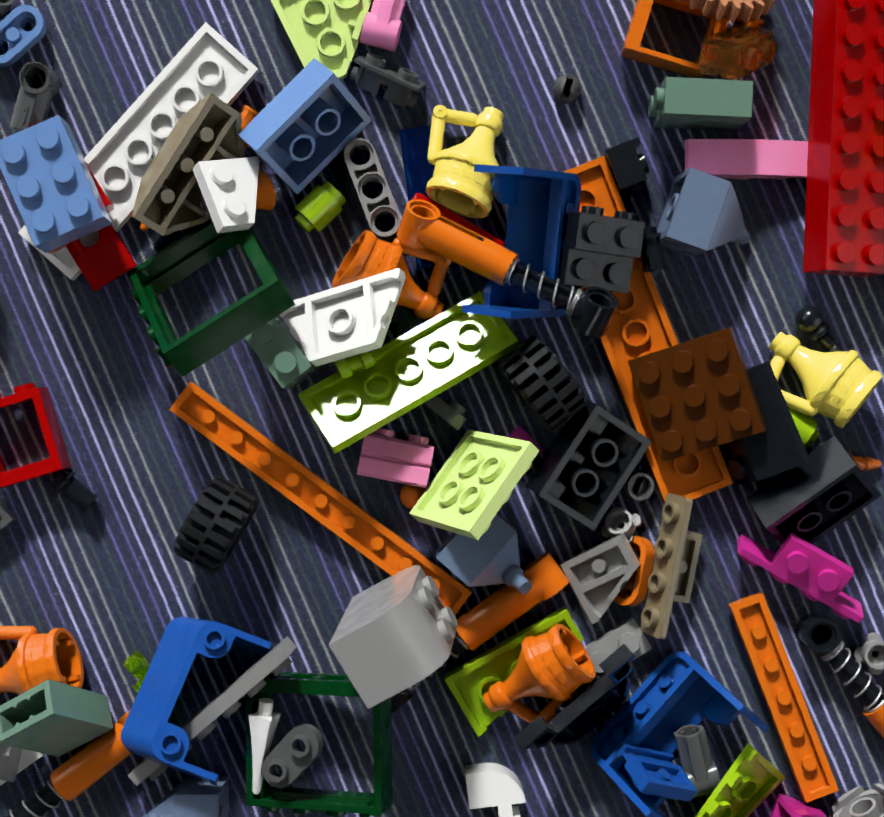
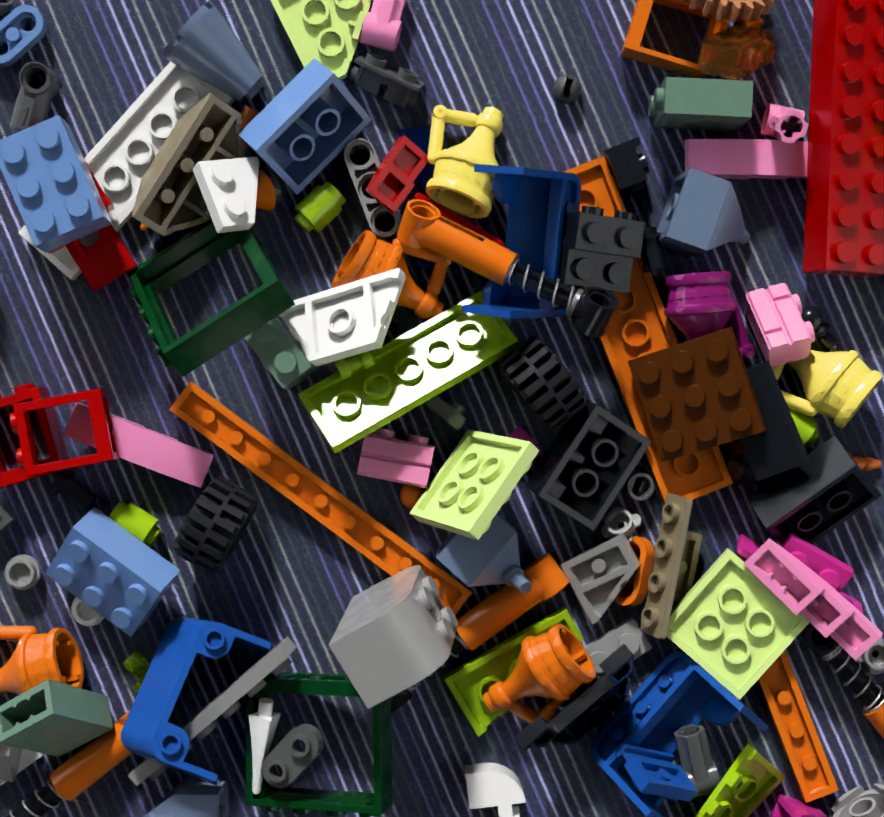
(23, 572): none -> light grey plate
(84, 614): none -> white plate
(101, 425): none -> red window
(112, 571): none -> medium blue brick
(136, 522): none -> lime brick
(145, 447): none -> bright pink slope
(215, 54): none -> sand blue cone
(397, 173): none -> red slope
(704, 305): none -> magenta piece
(733, 624): none -> yellowish green plate
(779, 324): none -> bright pink brick
(783, 123): none -> bright pink piece
(813, 598): none -> bright pink slope

